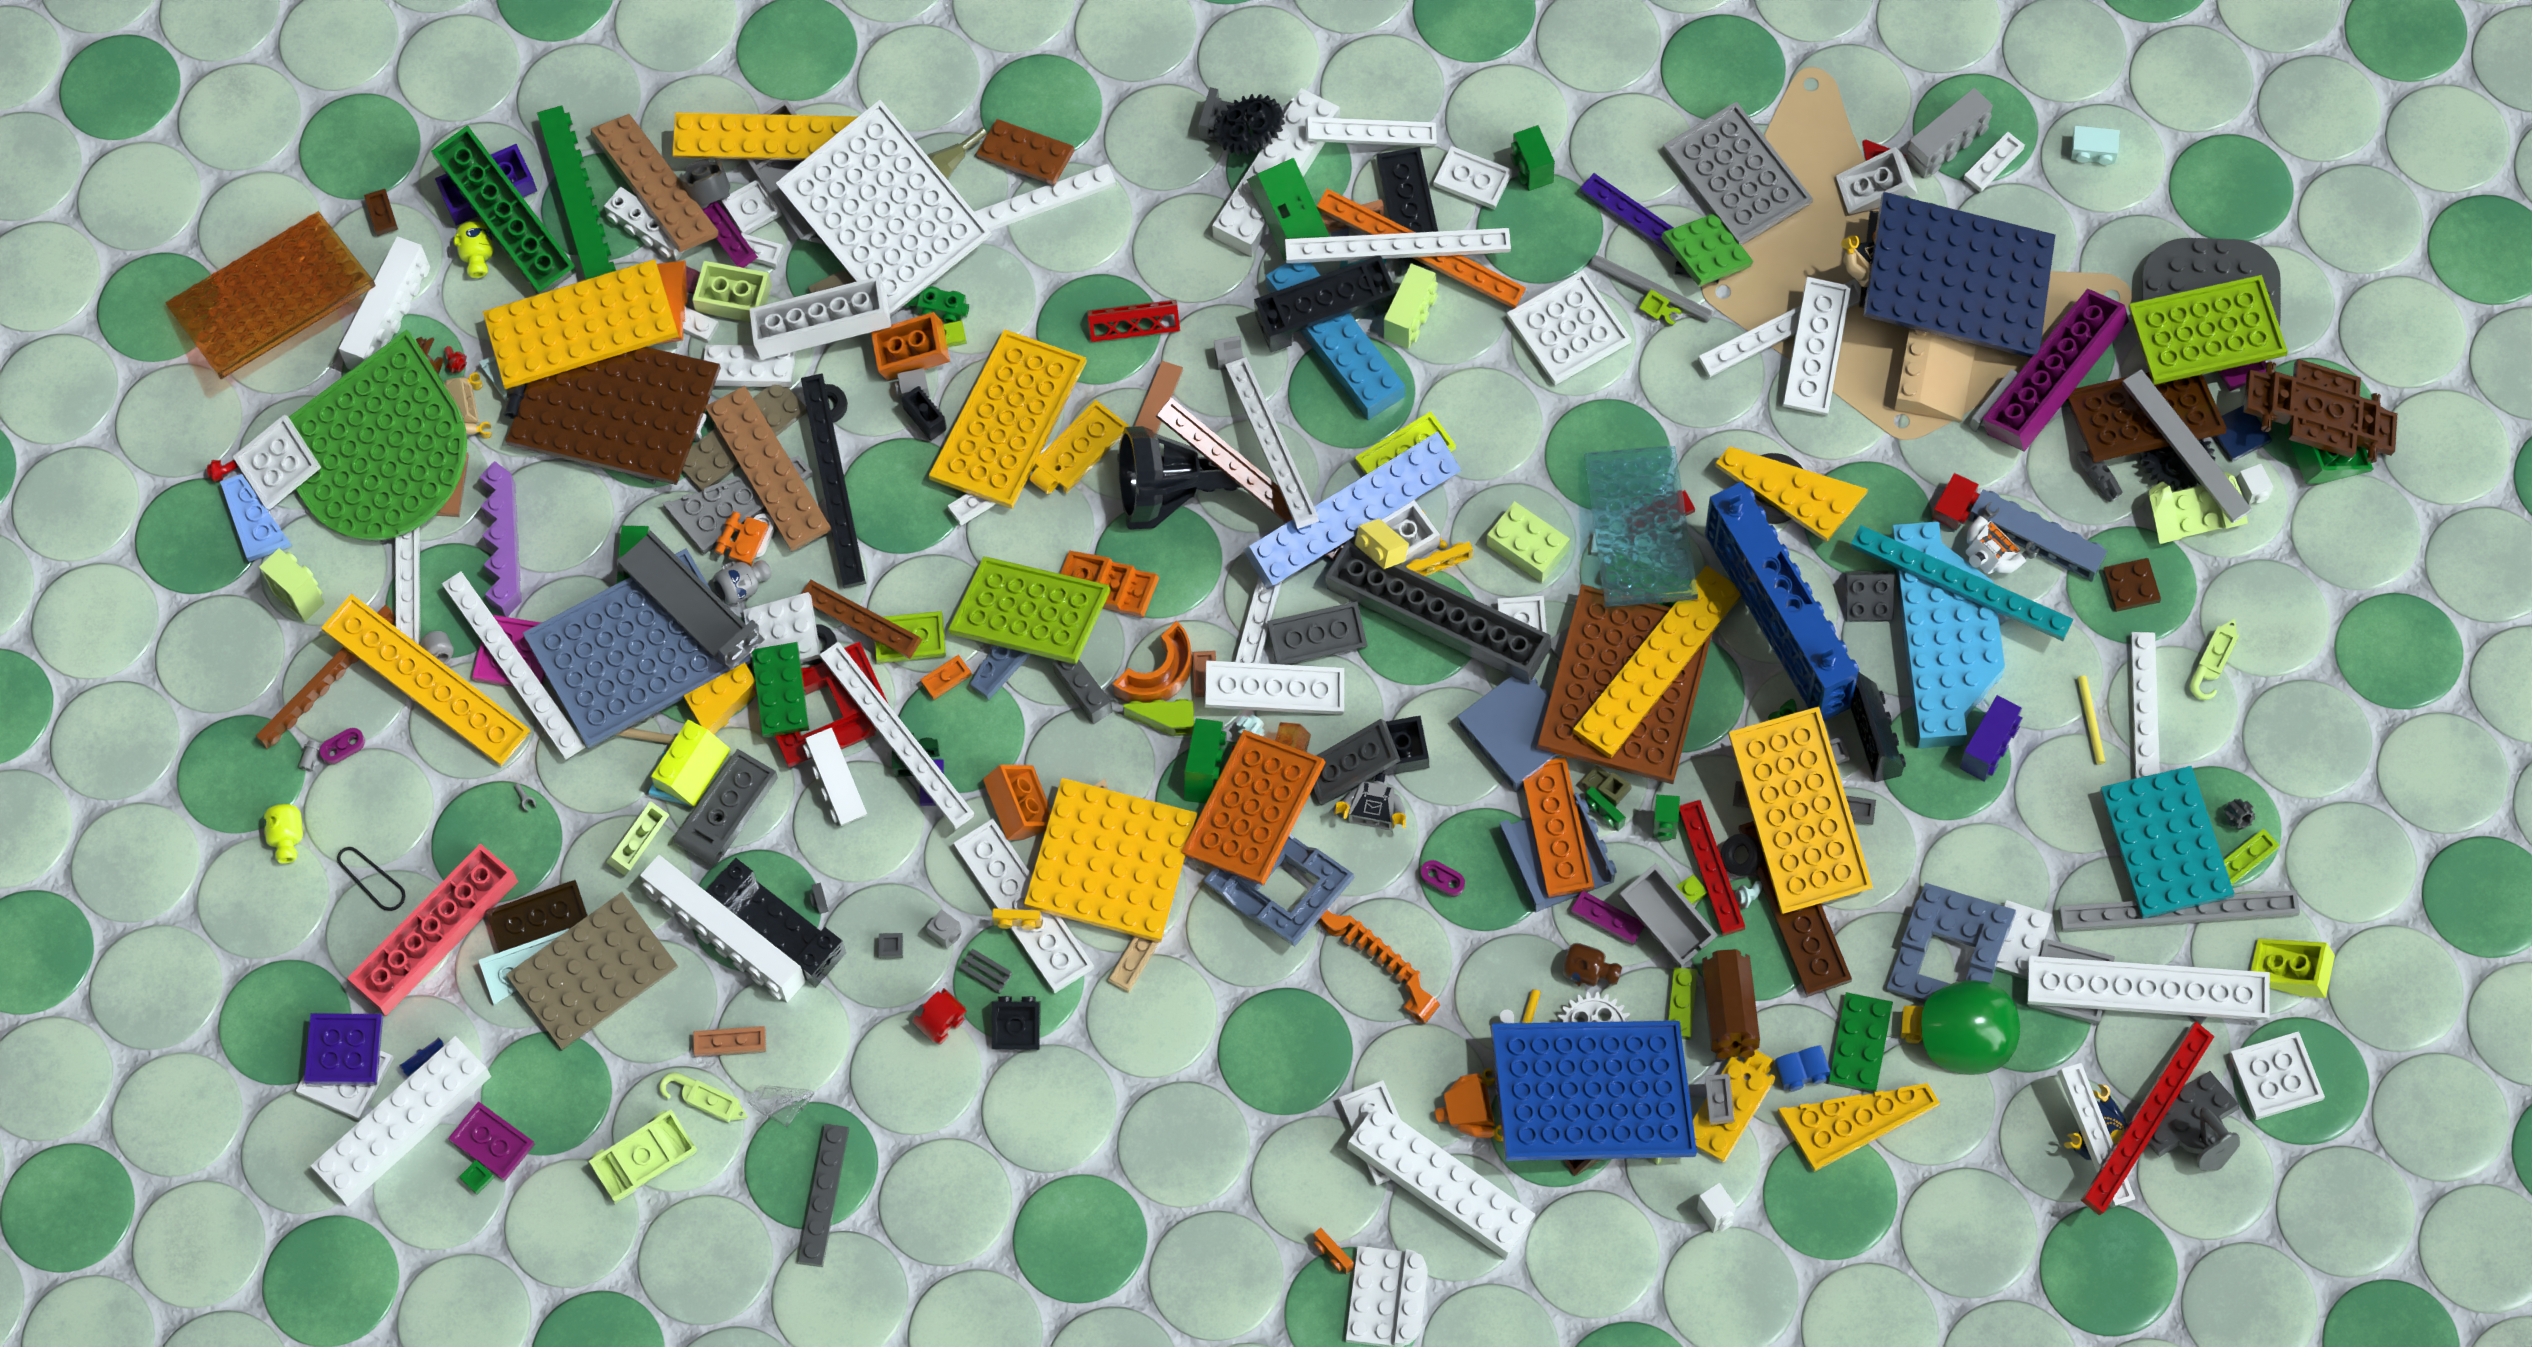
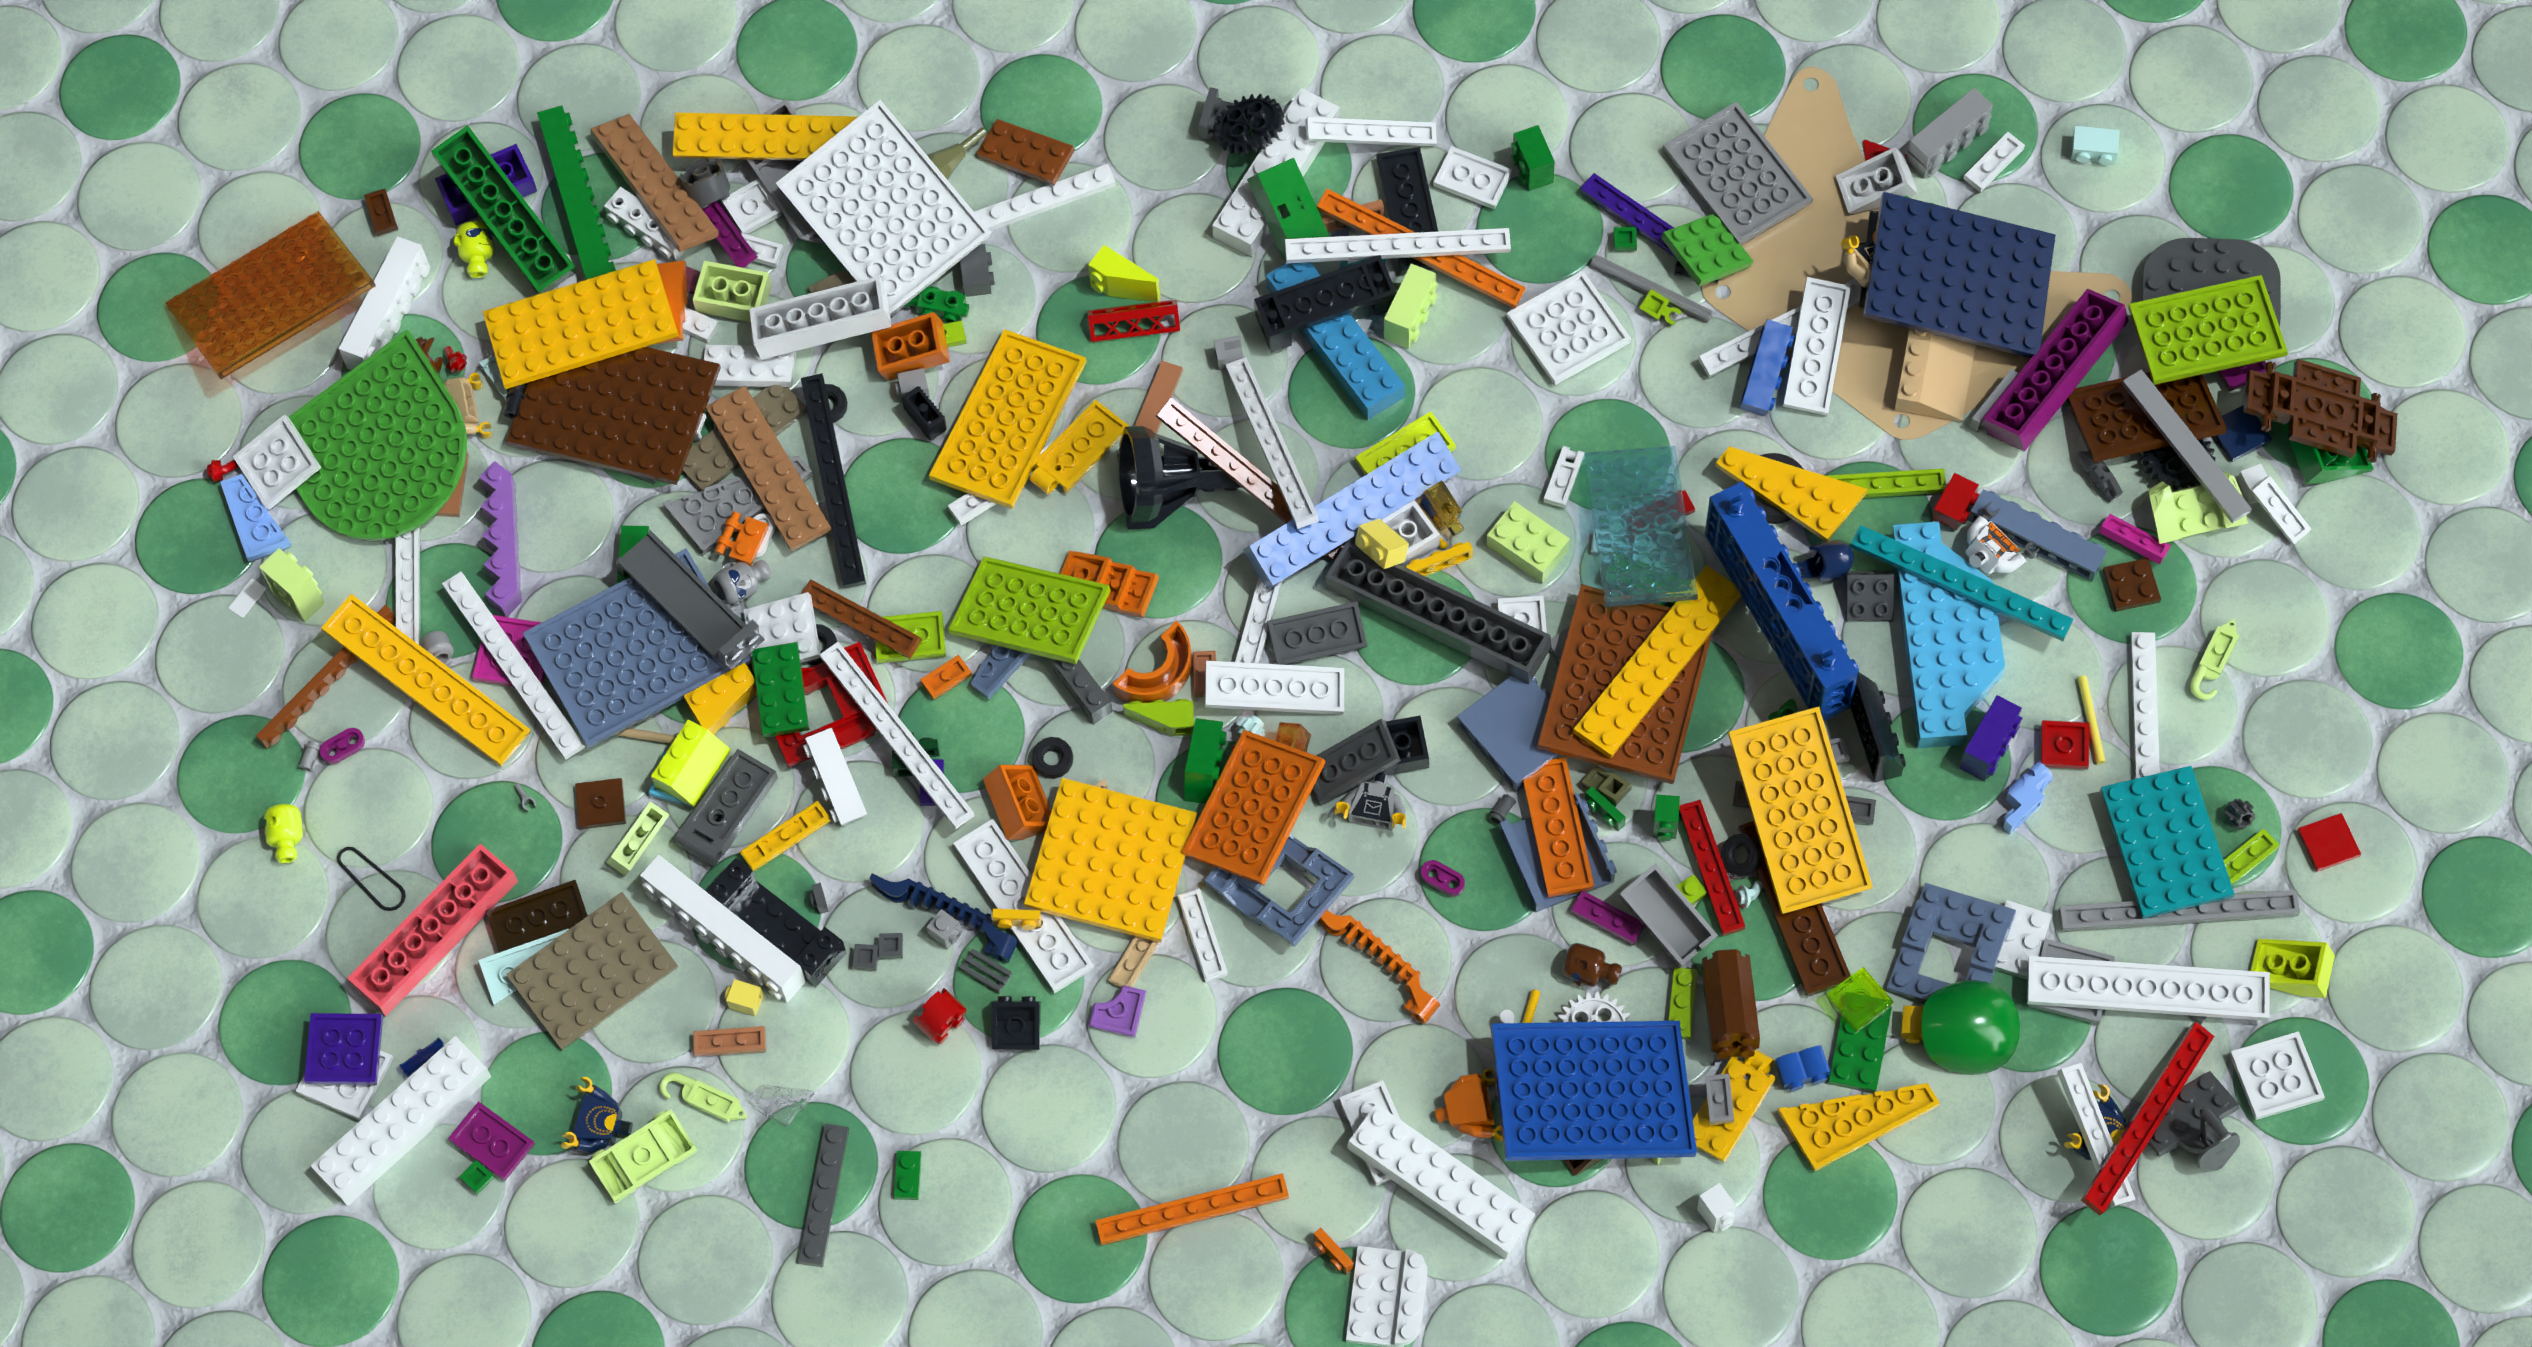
(247, 598): none -> white sticker
(597, 1121): none -> dark blue torso
(600, 803): none -> reddish brown plate
(744, 997): none -> light yellow brick
(785, 836): none -> yellow plate
(865, 957): none -> dark grey plate
(907, 1175): none -> green plate
(975, 272): none -> dark grey brick
(999, 944): none -> dark blue piece
(1046, 745): none -> black tyre
(1121, 278): none -> neon yellow slope
(1121, 1013): none -> medium lavender tile
(1192, 1209): none -> orange plate
(1202, 935): none -> white tile
(1438, 501): none -> clear yellow torso
(1502, 809): none -> dark grey pin
(1563, 477): none -> white plate
(1625, 239): none -> green plate
(1765, 368): none -> brick
(1834, 561): none -> dark blue helmet
(1860, 999): none -> clear neon green tile
(1898, 482): none -> lime plate
(2026, 796): none -> light blue plate
(2065, 744): none -> red plate
(2134, 538): none -> dark pink plate
(2280, 509): none -> white plate
(2329, 842): none -> red tile

